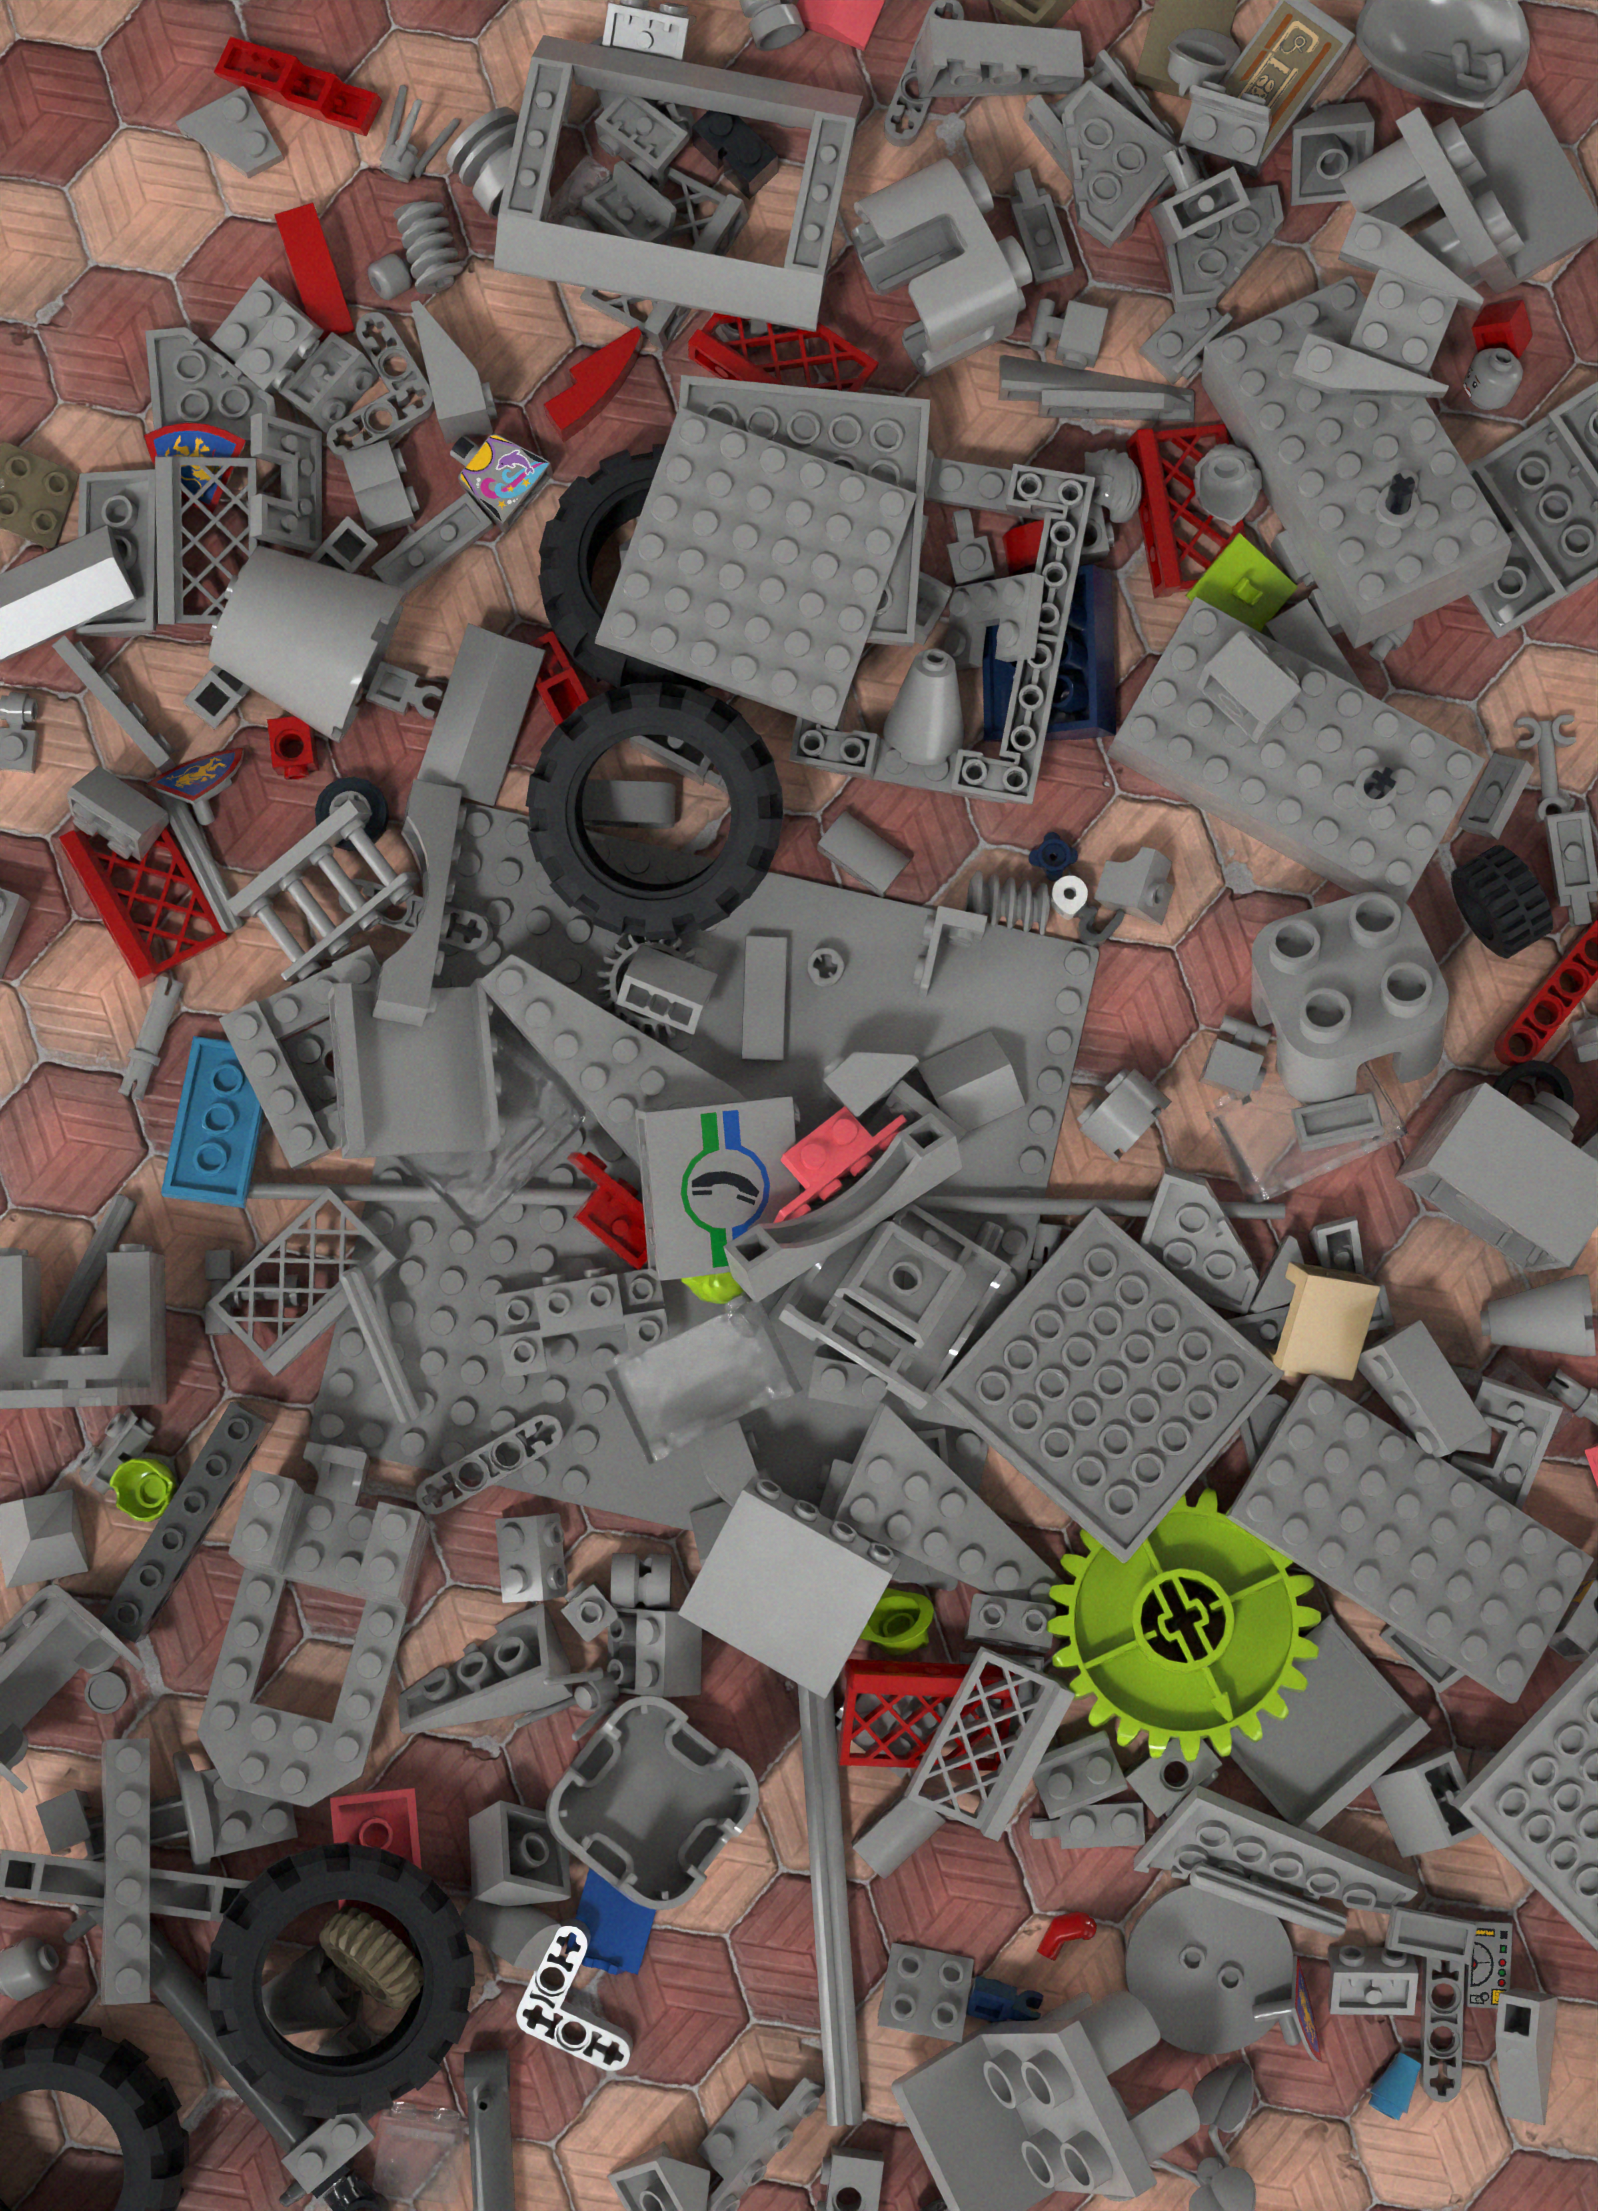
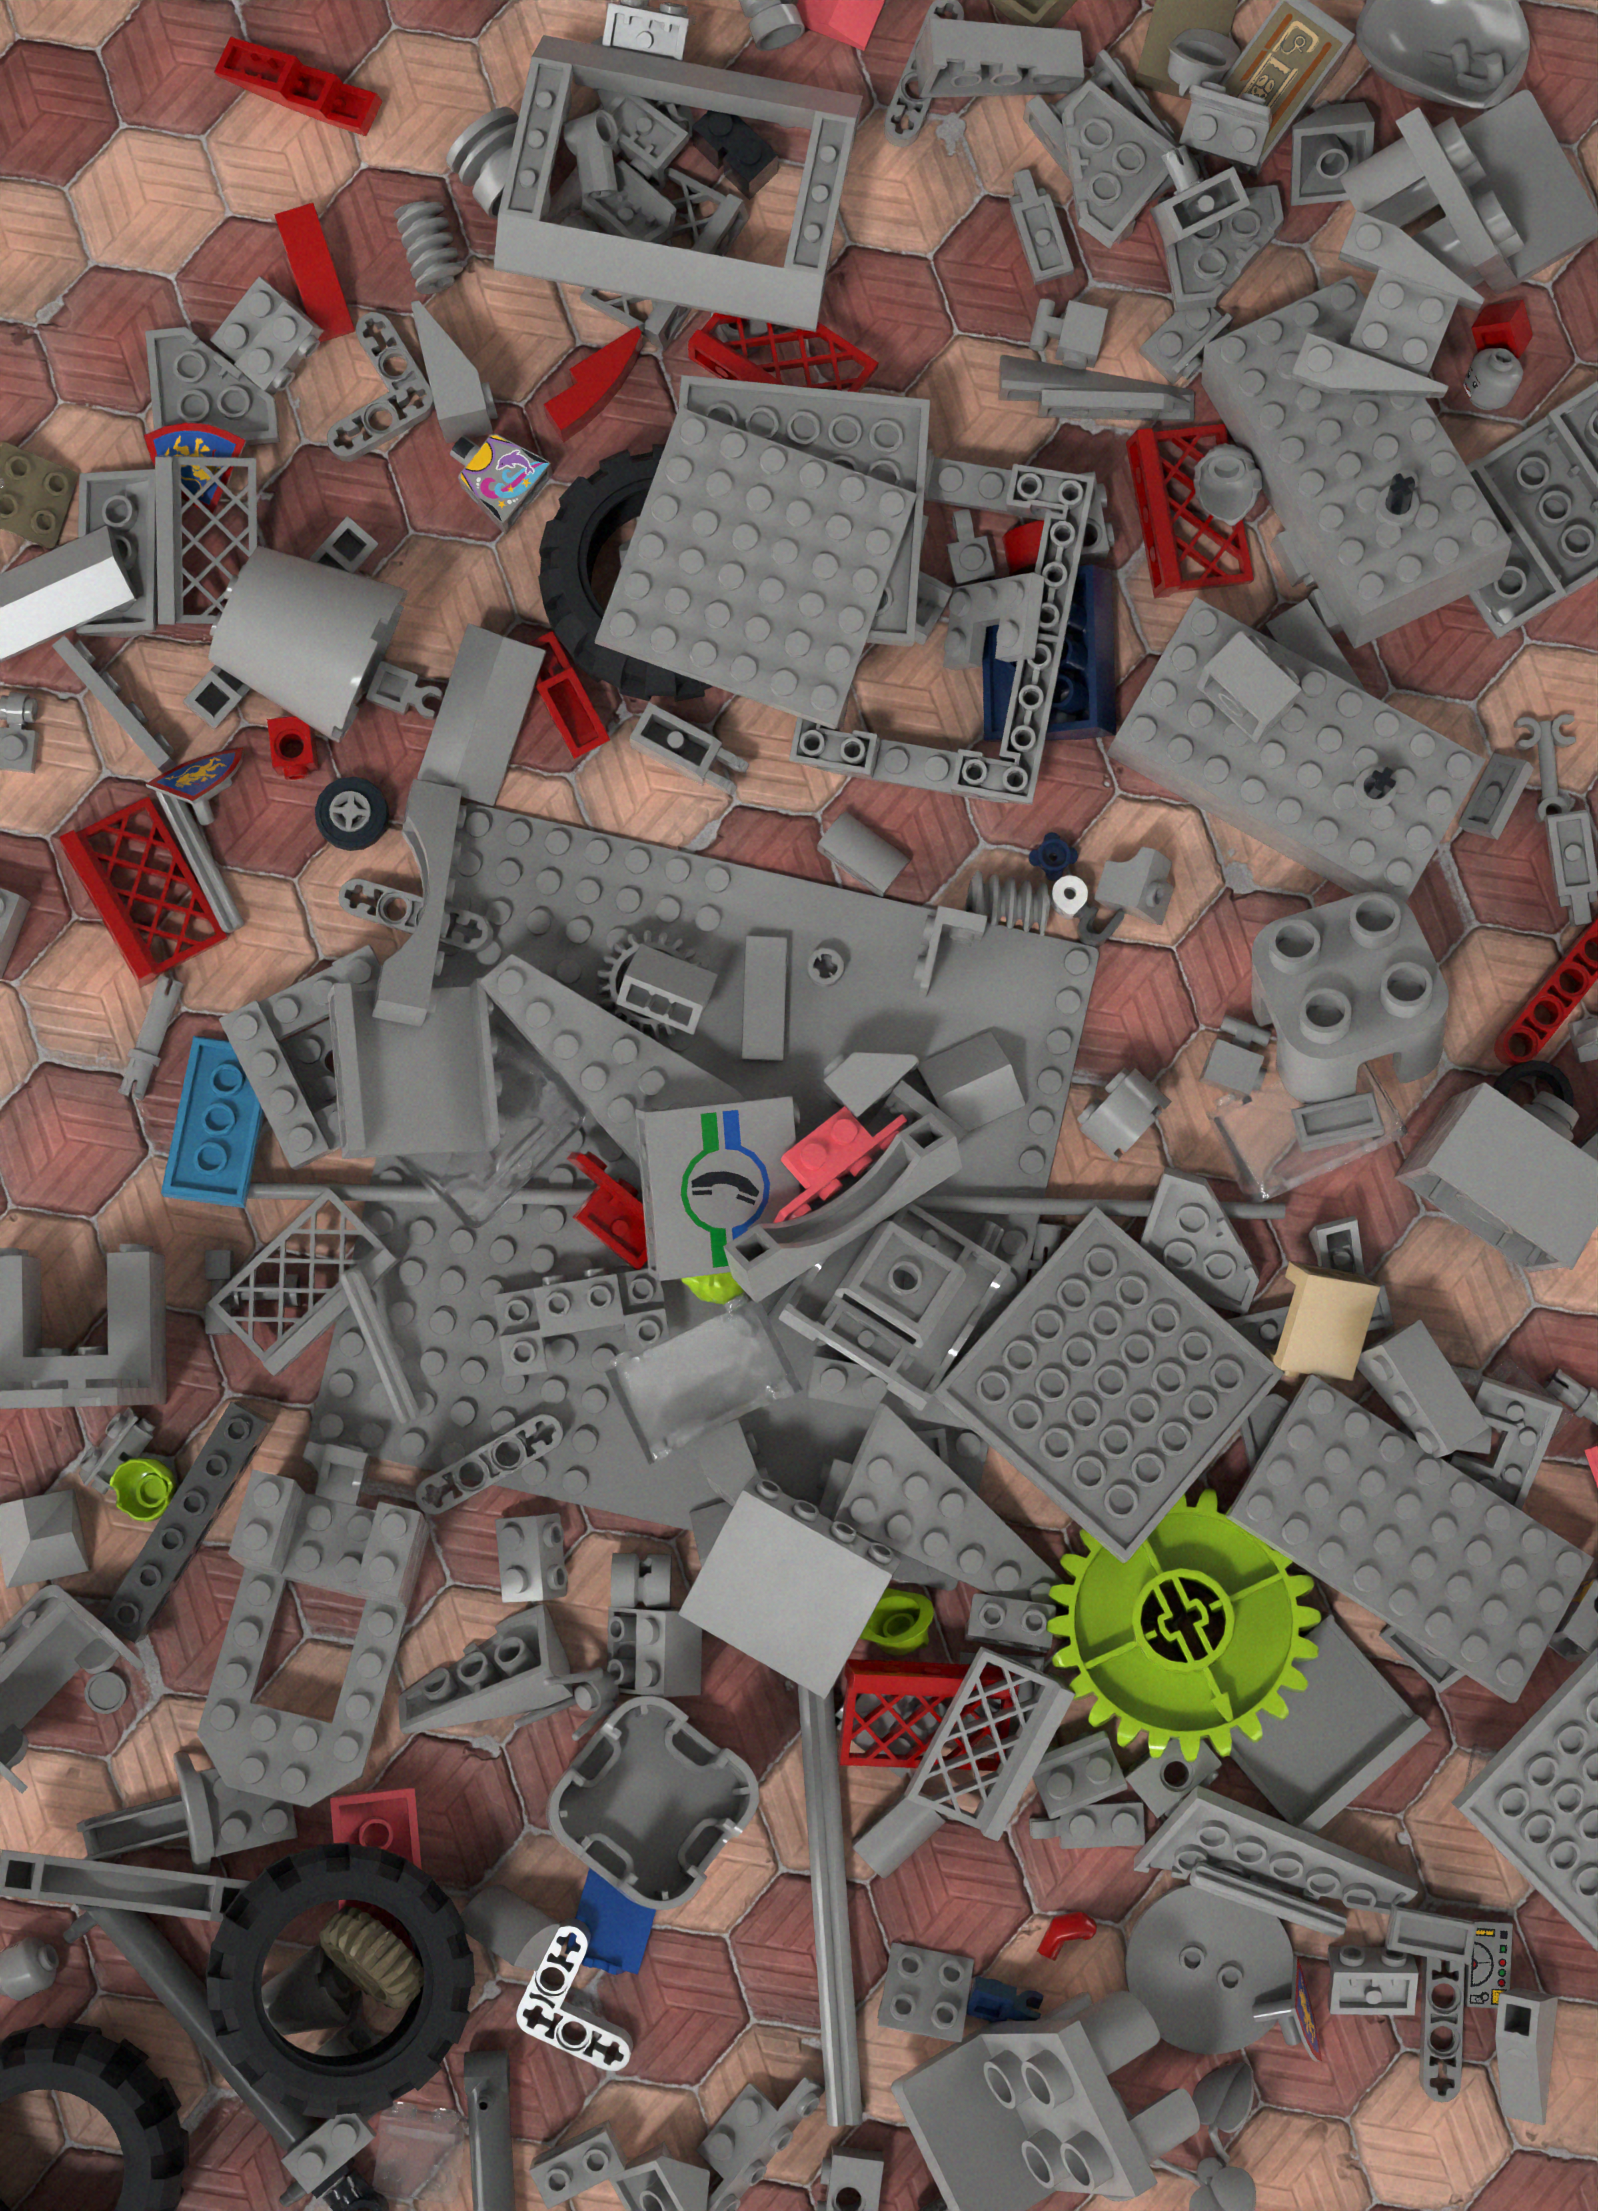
(65, 1821): light grey panel -> none
(89, 1271): light grey axle -> none
(117, 813): light grey slope -> none
(126, 1871): light grey arch -> none
(234, 133): light grey wing -> none
(287, 876): light grey fence -> none
(297, 516): light grey plate -> none
(330, 382): light grey bracket -> none
(379, 487): light grey brick -> none
(390, 276): light grey piece -> none
(399, 156): light grey plant -> none
(434, 545): light grey plate -> none
(516, 1857): light grey slope -> none
(578, 2164): none -> light grey brick
(579, 871): black tyre -> none
(589, 1610): light grey bracket -> none
(591, 142): none -> light grey piece
(629, 804): light grey beam -> none
(927, 711): light grey cone -> none
(937, 241): light grey piece -> none
(1117, 482): light grey hair -> none
(1244, 584): lime piece -> none
(1273, 1287): light grey slope -> none
(1391, 641): light grey cylinder -> none
(1395, 2087): dark azure cone -> none
(1418, 1802): light grey slope -> none
(1502, 901): black tyre -> none
(1544, 1318): light grey cone -> none

